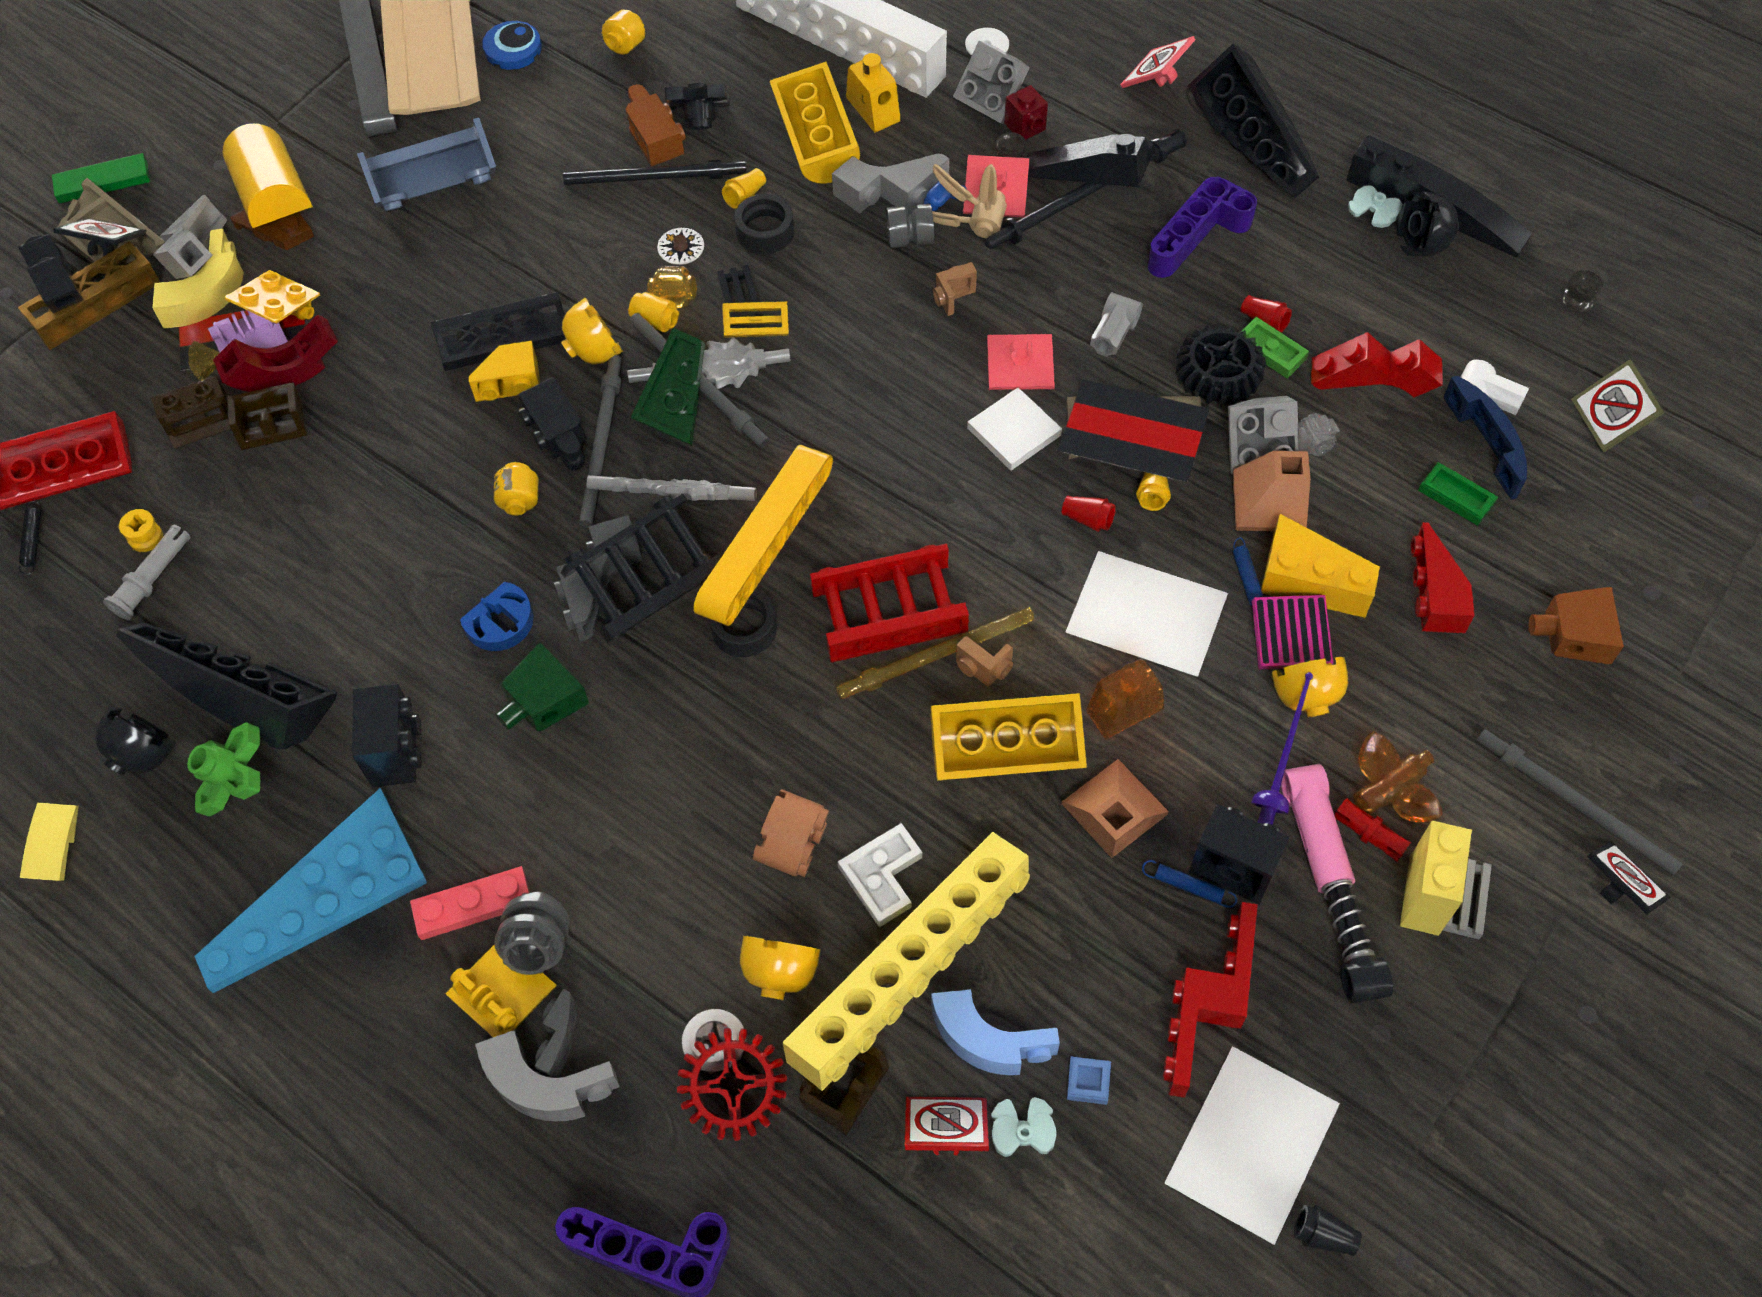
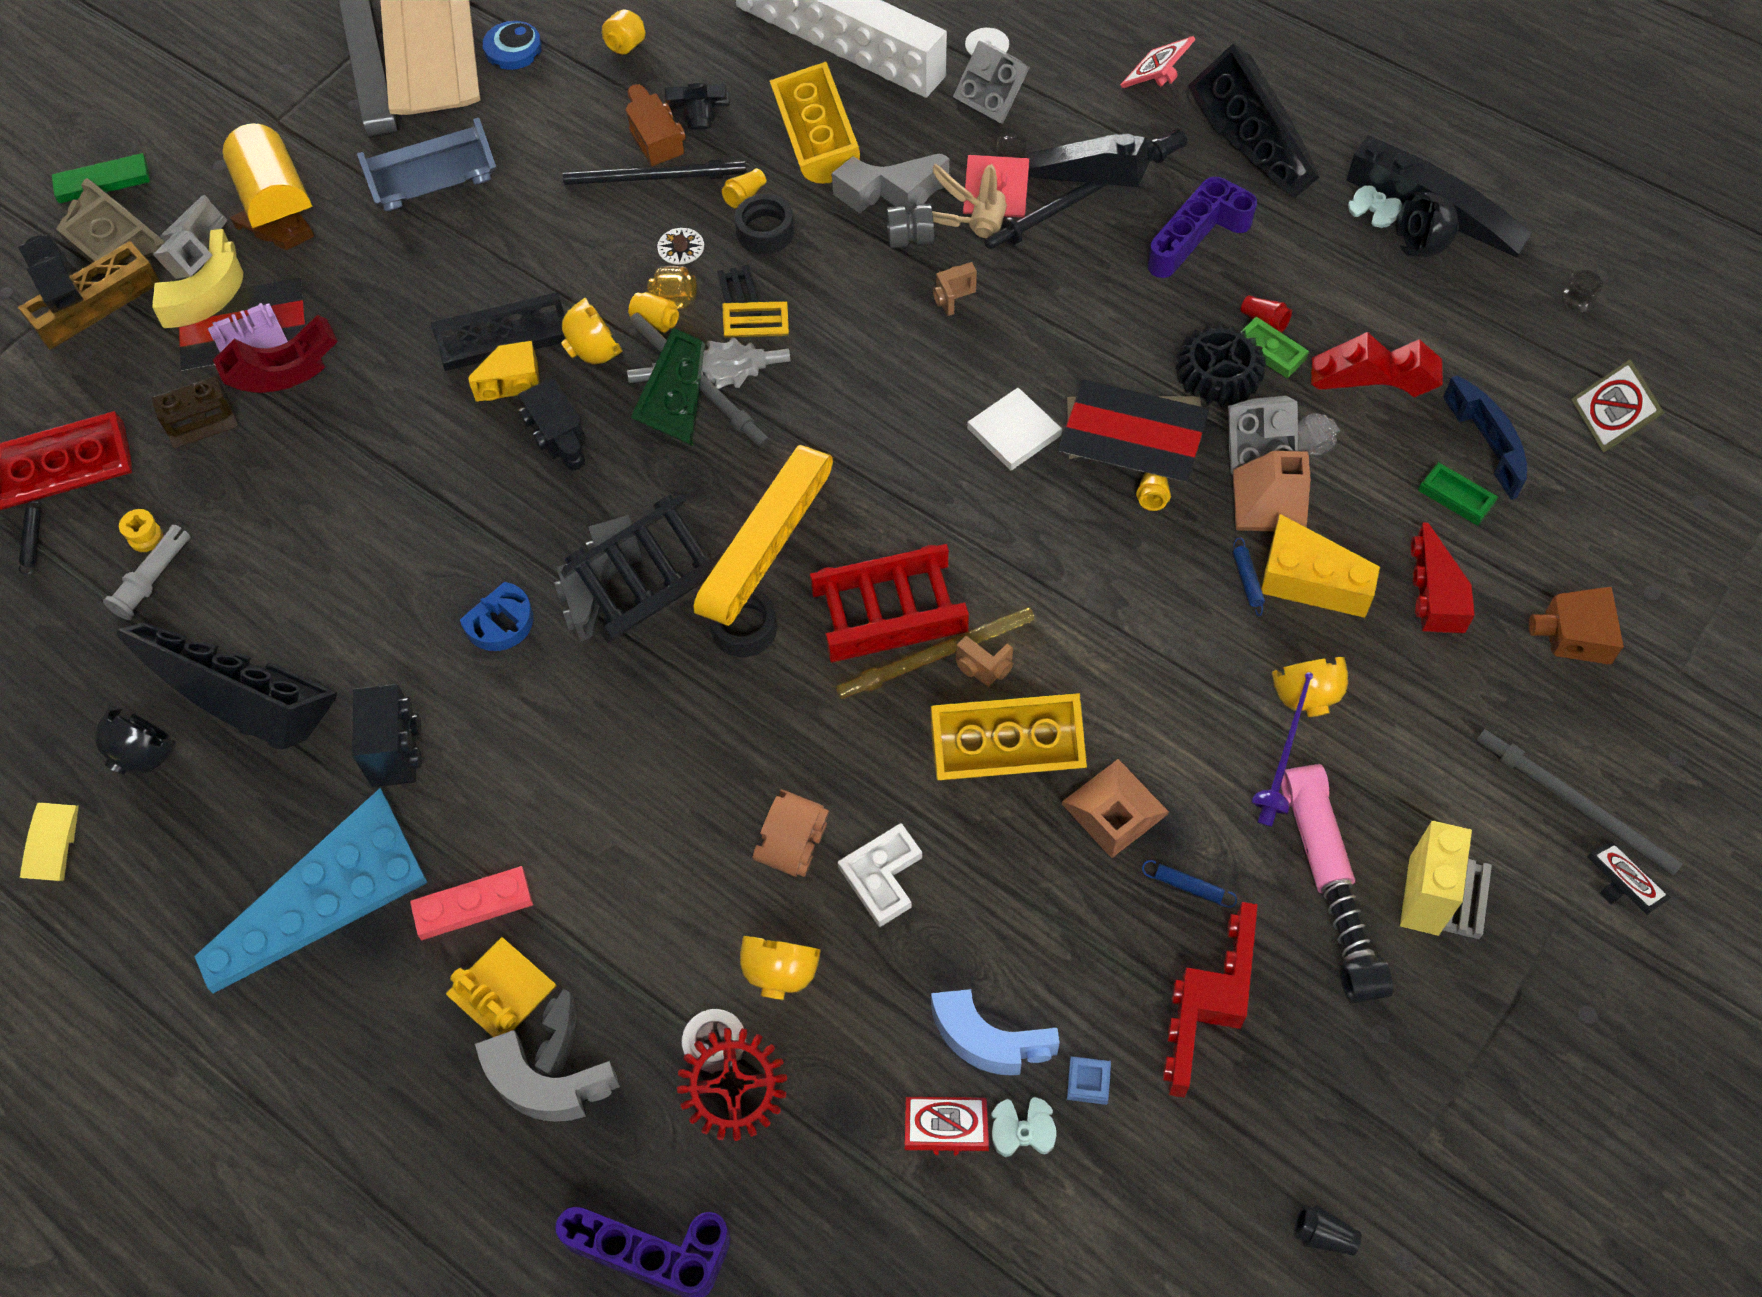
(99, 233): piece -> none
(201, 360): clear yellow tile -> none
(225, 769): bright green plant -> none
(262, 407): dark brown window -> none
(275, 297): yellow hinge -> none
(516, 488): yellow head -> none
(532, 933): dark grey piece -> none
(540, 692): dark green torso -> none
(610, 388): dark grey bar -> none
(691, 489): light grey piece -> none
(857, 1096): dark brown window -> none
(873, 92): yellow torso -> none
(889, 963): light yellow brick -> none
(938, 196): blue arm -> none
(1020, 362): coral piece -> none
(1026, 112): dark red brick -> none
(1089, 511): red cone -> none
(1118, 317): light grey piece -> none
(1131, 695): clear orange torso -> none
(1147, 613): white sticker -> none
(1238, 853): black brick -> none
(1252, 1144): white sticker -> none
(1291, 630): tile -> none
(1372, 830): red pin -> none
(1395, 781): clear orange plant -> none
(1502, 391): white piece -> none

